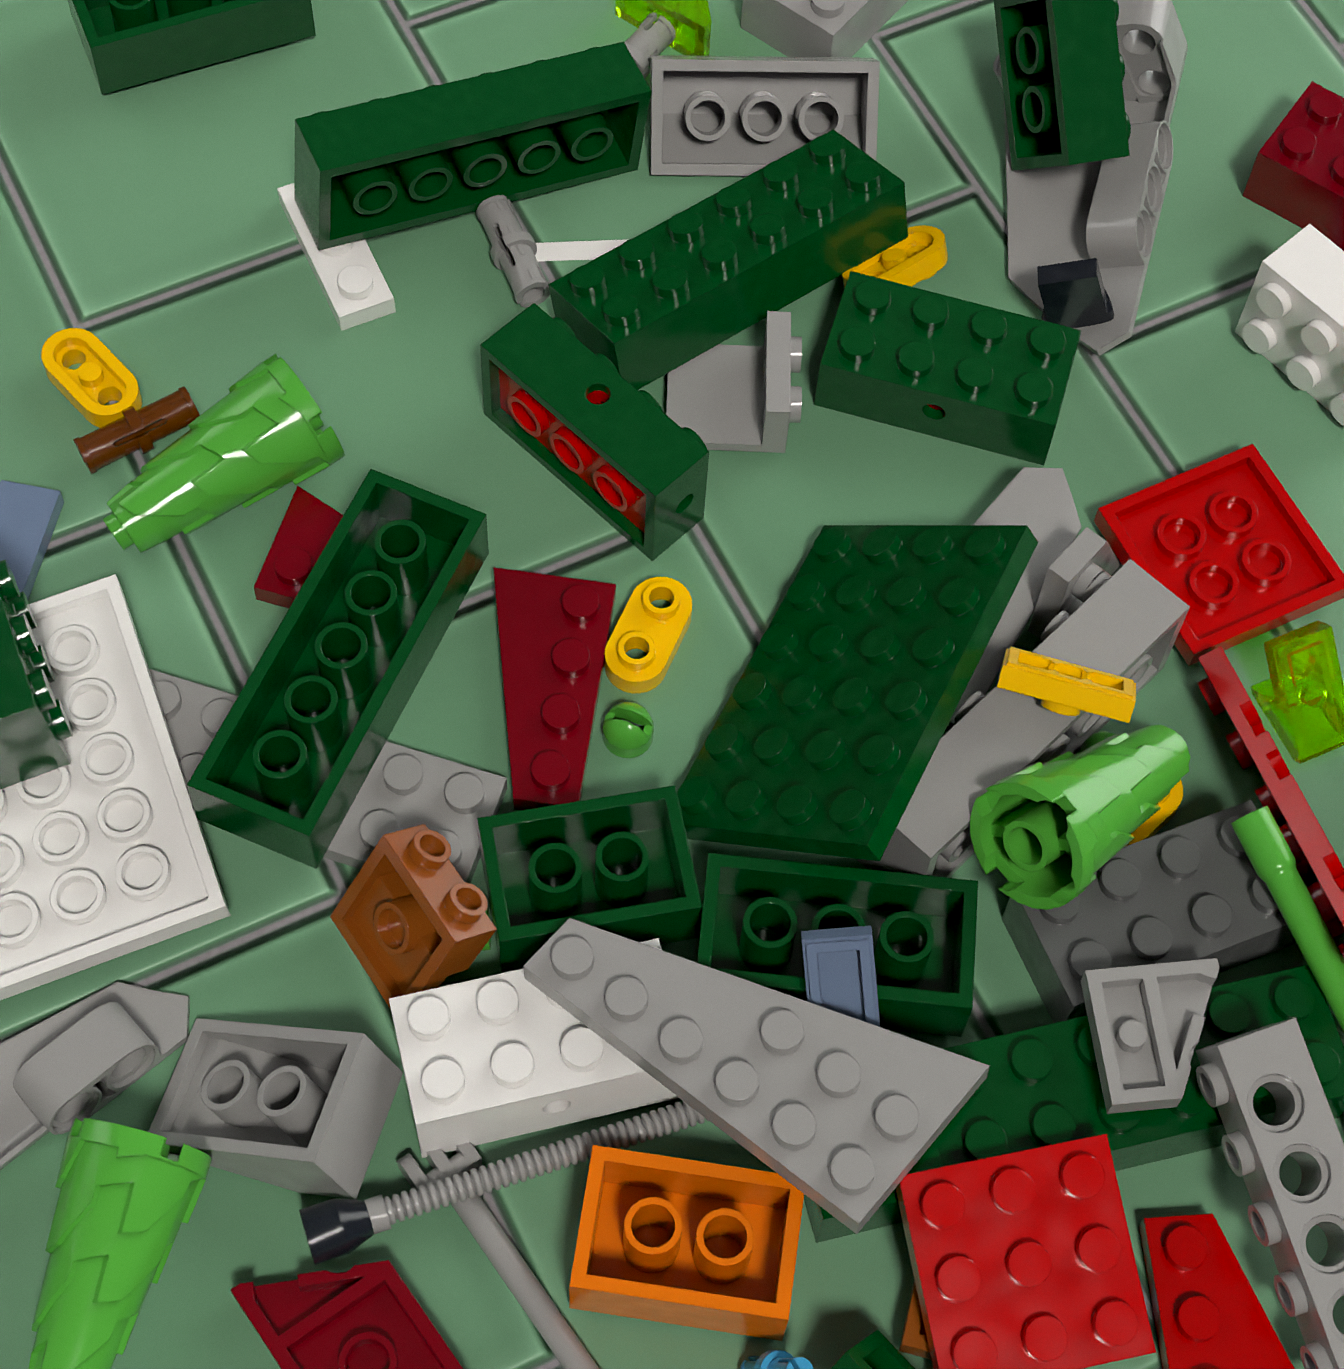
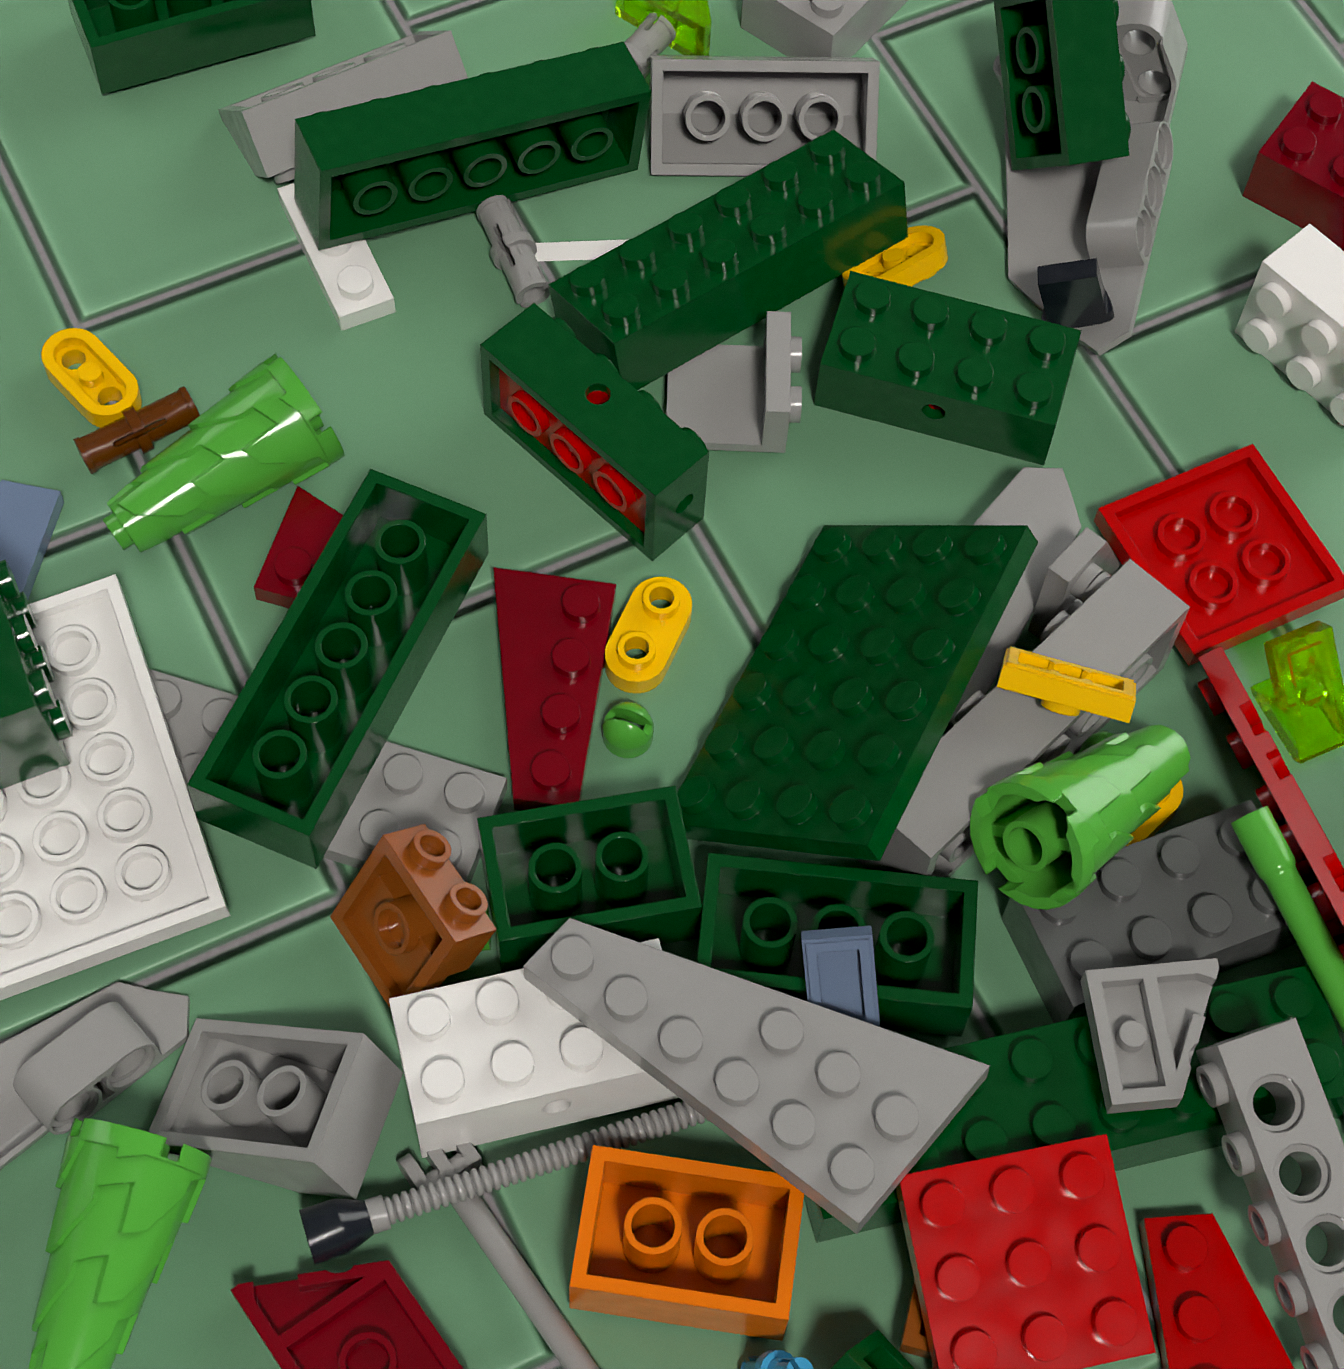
(266, 122): none -> light grey slope

